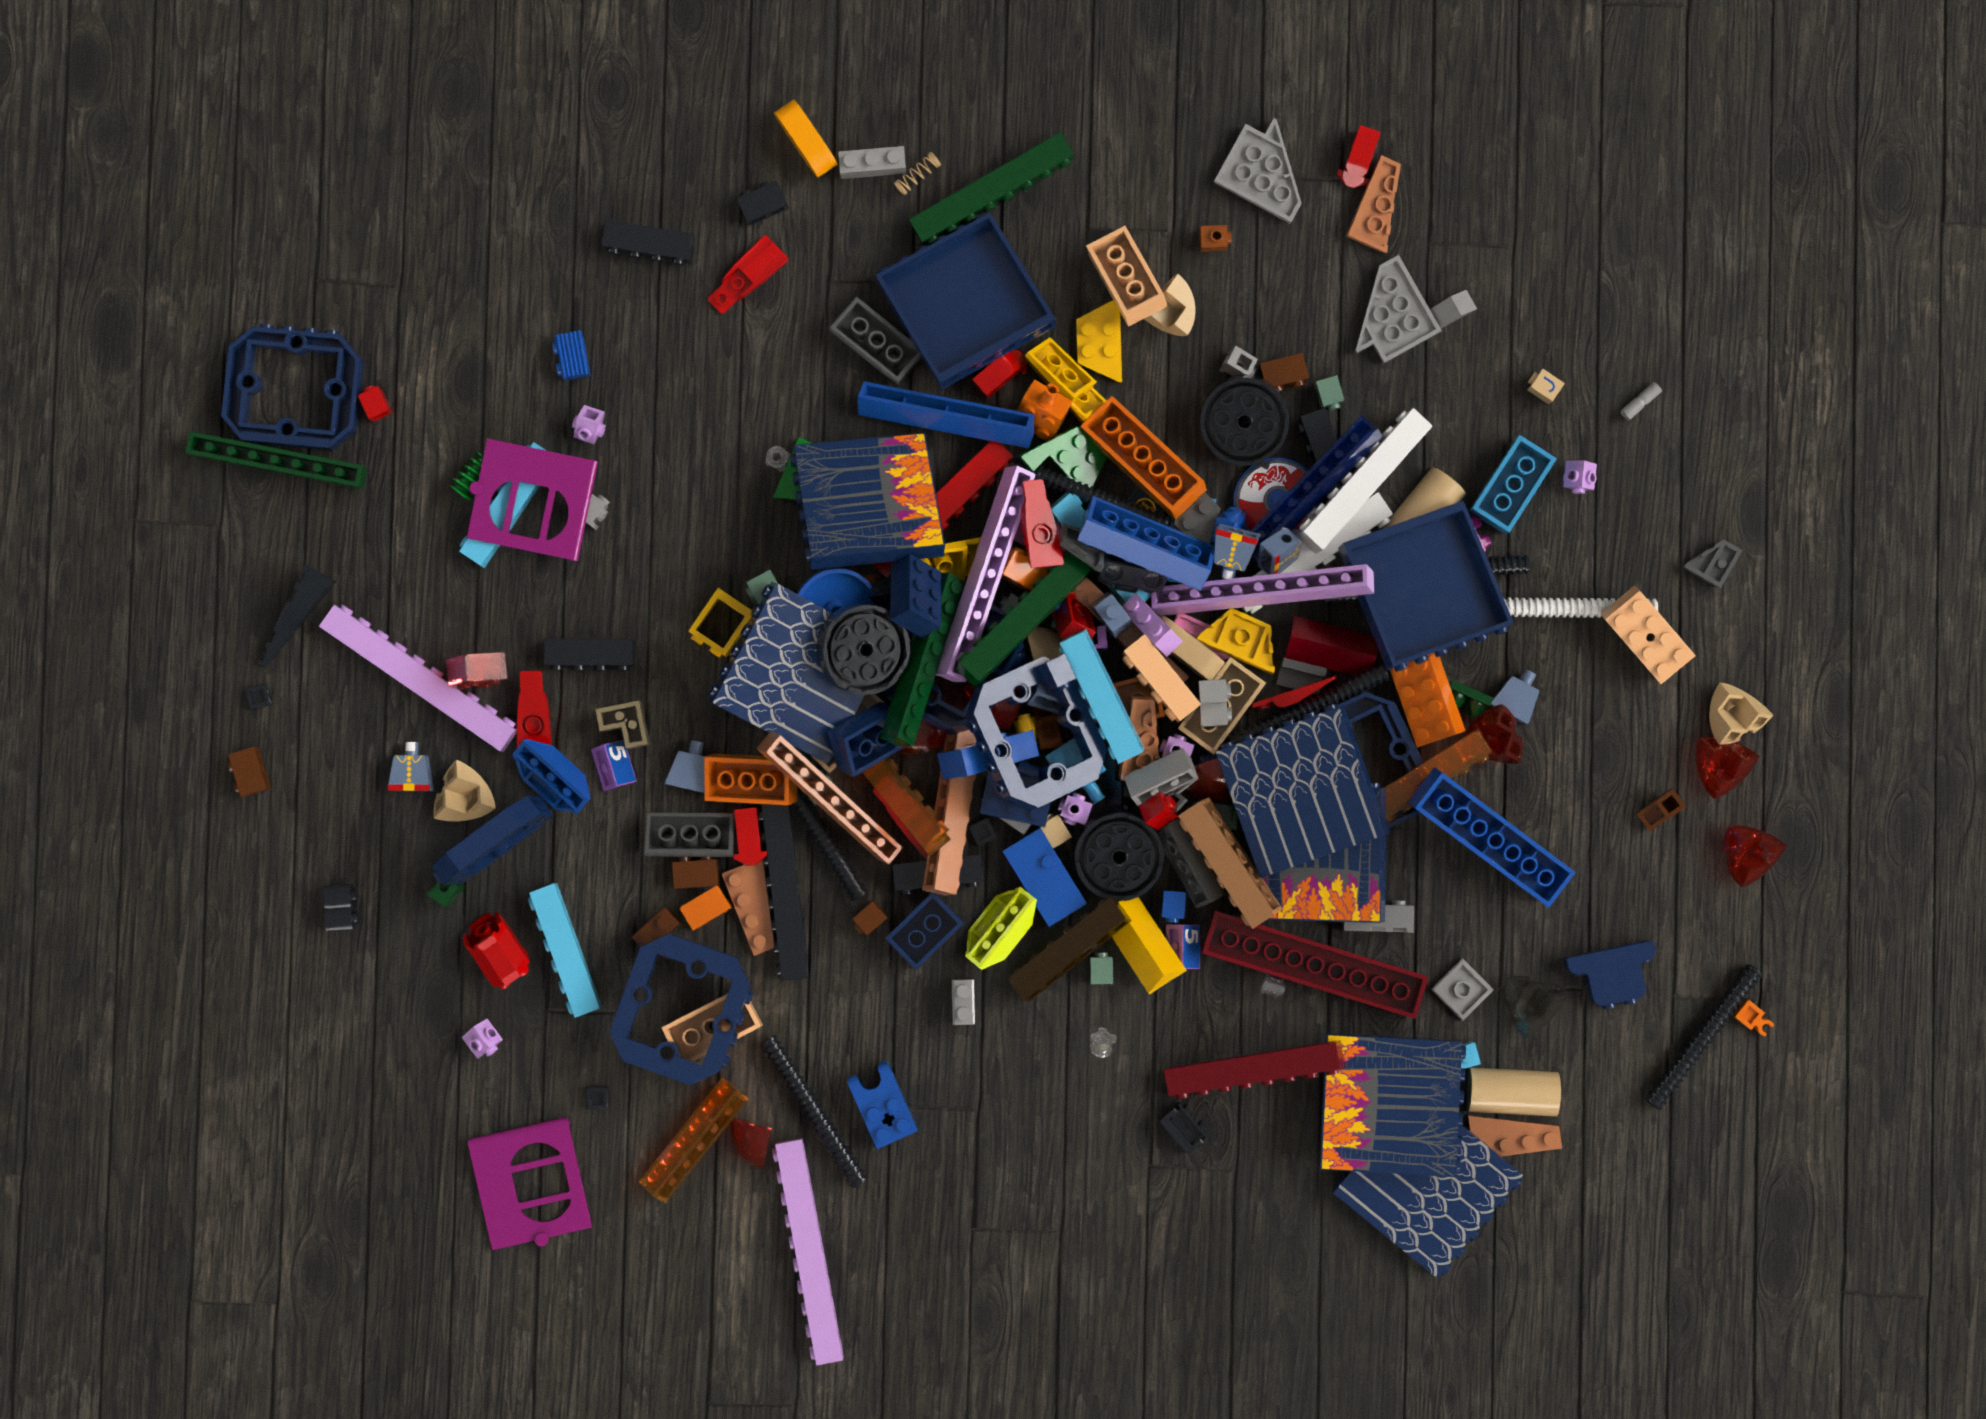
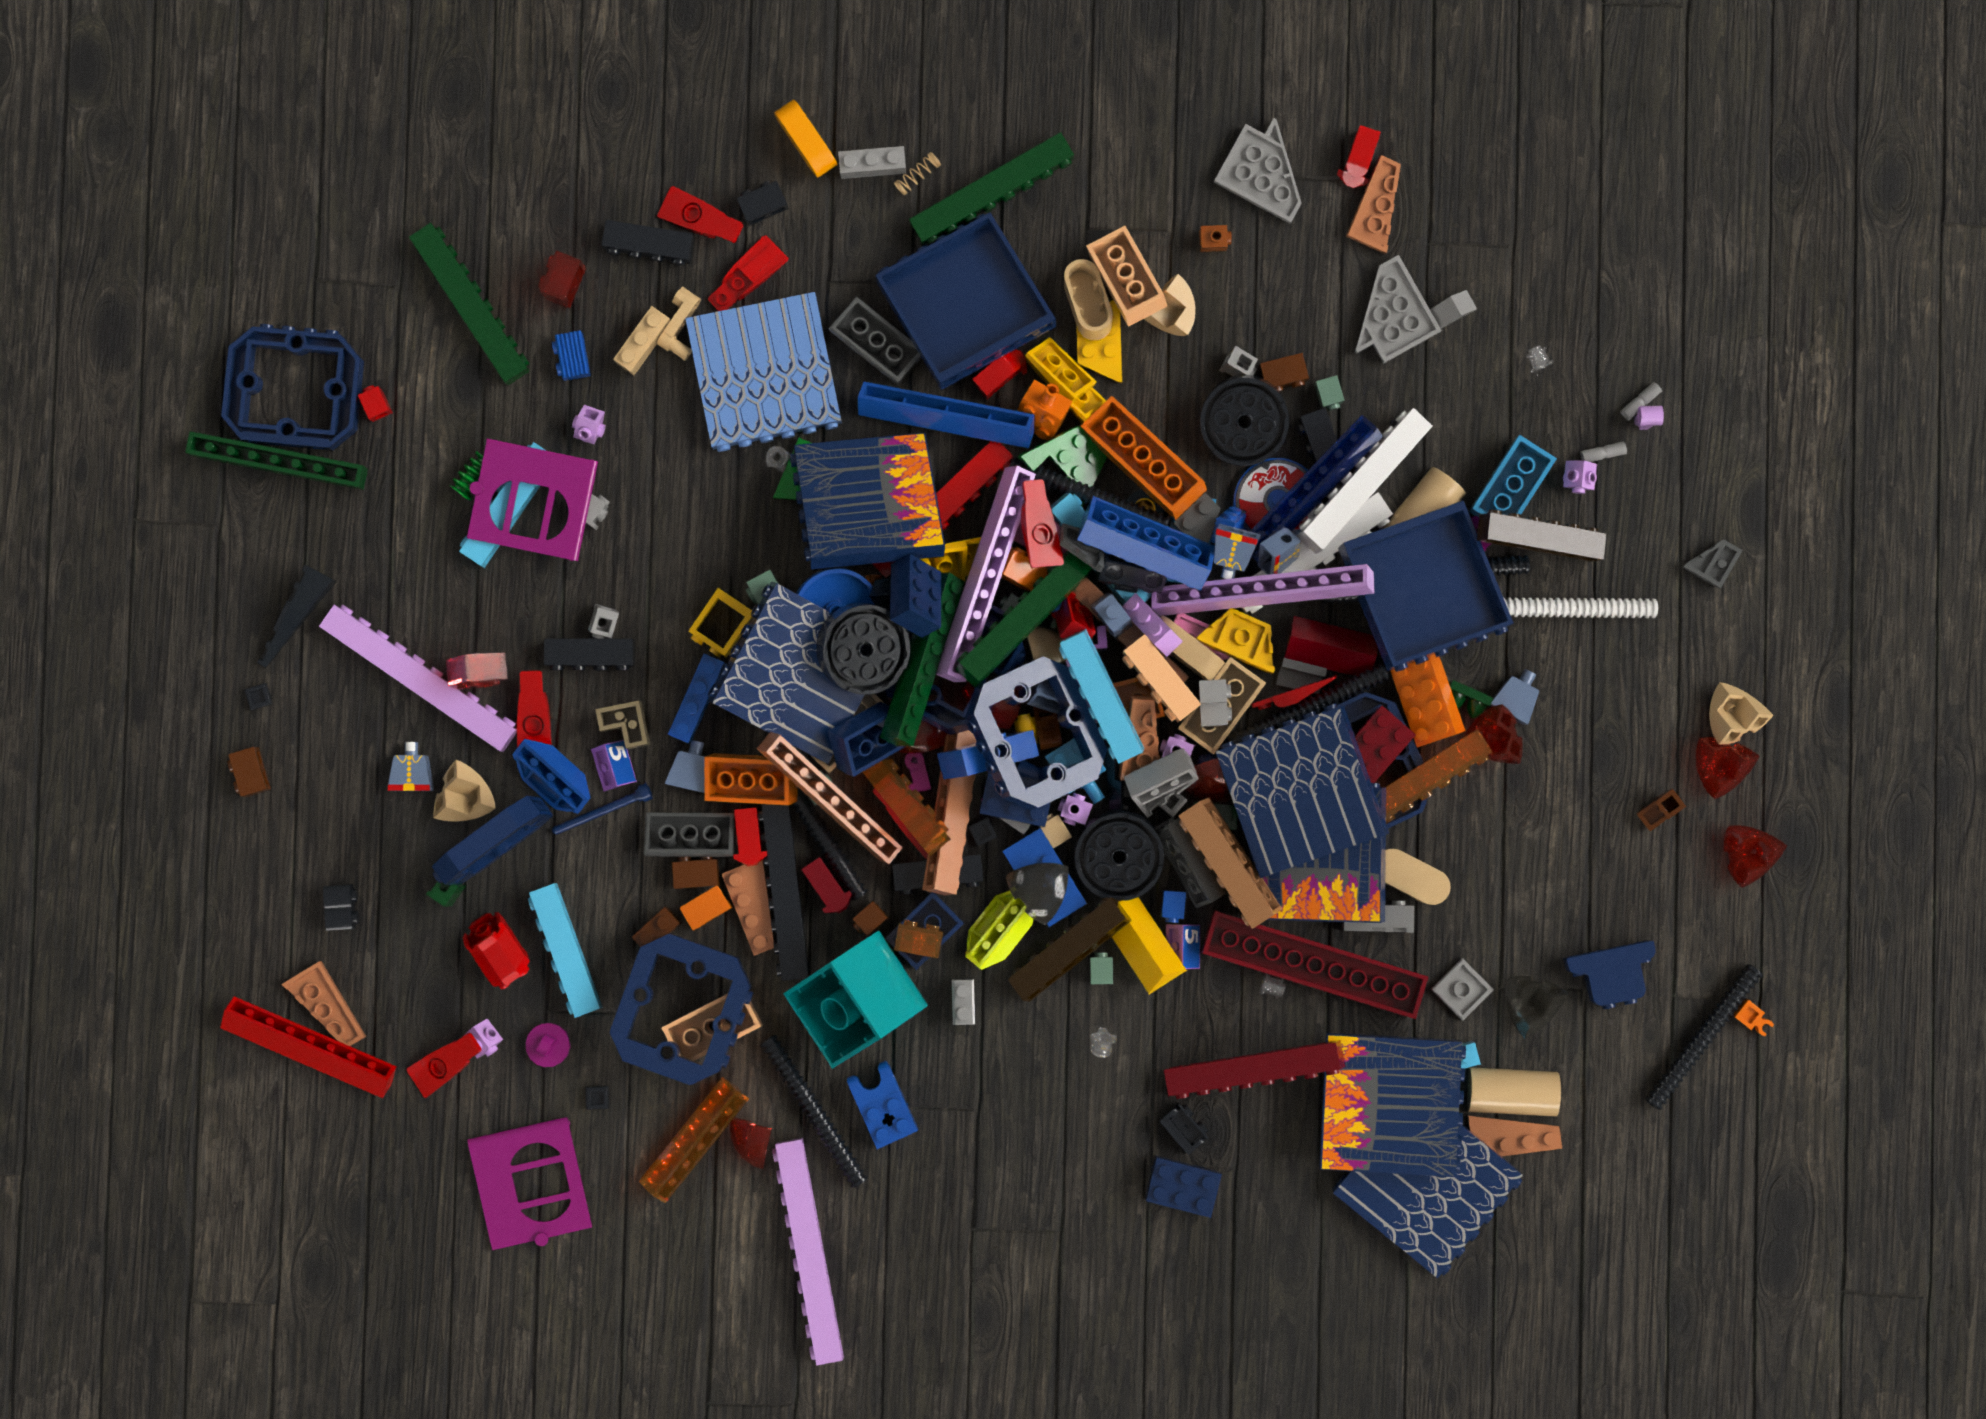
(308, 1047): none -> red brick
(323, 999): none -> nougat wing
(443, 1064): none -> red piece
(469, 303): none -> dark green brick
(548, 1045): none -> magenta tile
(562, 279): none -> clear red brick
(610, 616): none -> light grey brick
(641, 341): none -> tan brick
(643, 793): none -> dark blue piece
(687, 305): none -> tan beam
(696, 699): none -> blue brick
(698, 216): none -> red piece
(763, 371): none -> medium blue panel
(827, 887): none -> dark red piece
(855, 999): none -> teal brick
(917, 767): none -> magenta leg
(918, 939): none -> clear orange brick
(1040, 888): none -> clear smoke brick
(1057, 673): brick -> none
(1088, 299): none -> tan plant
(1158, 810): red brick -> none
(1183, 1186): none -> dark blue brick
(1381, 741): none -> dark red brick
(1415, 878): none -> tan plant
(1491, 837): blue brick -> none
(1538, 358): none -> clear brick
(1541, 537): none -> brick
(1545, 386): tan brick -> none
(1607, 451): none -> light grey piece
(1633, 620): light nougat brick -> none
(1649, 416): none -> lavender piece

